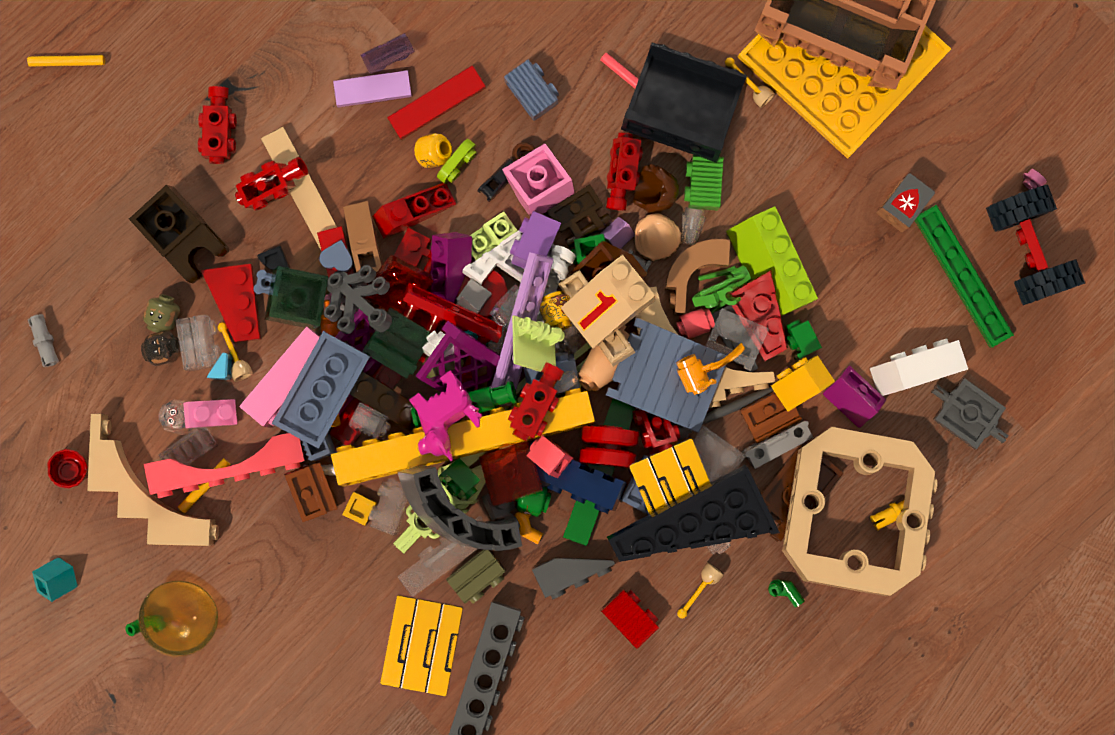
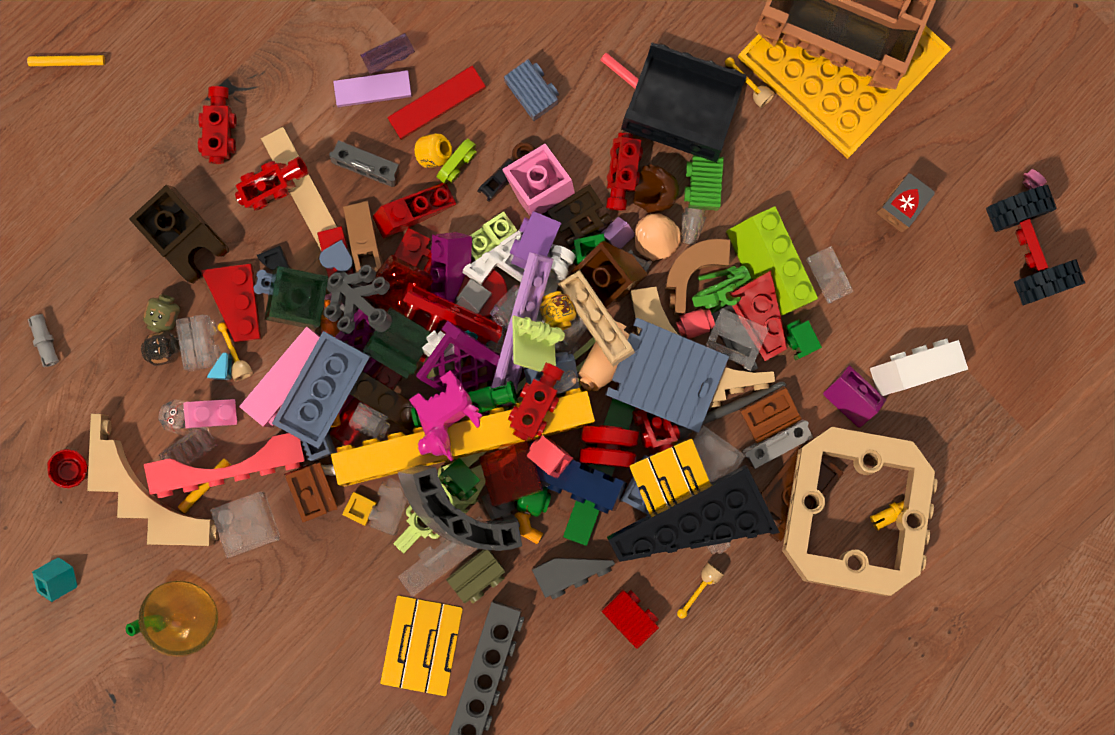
(245, 524): none -> clear brick
(365, 163): none -> dark grey piece
(608, 302): tan slope -> none
(695, 375): light orange plant -> none
(787, 589): green arm -> none
(802, 383): yellow brick -> none
(829, 275): none -> clear hinge
(963, 276): green tile -> none
(969, 413): dark grey plate -> none

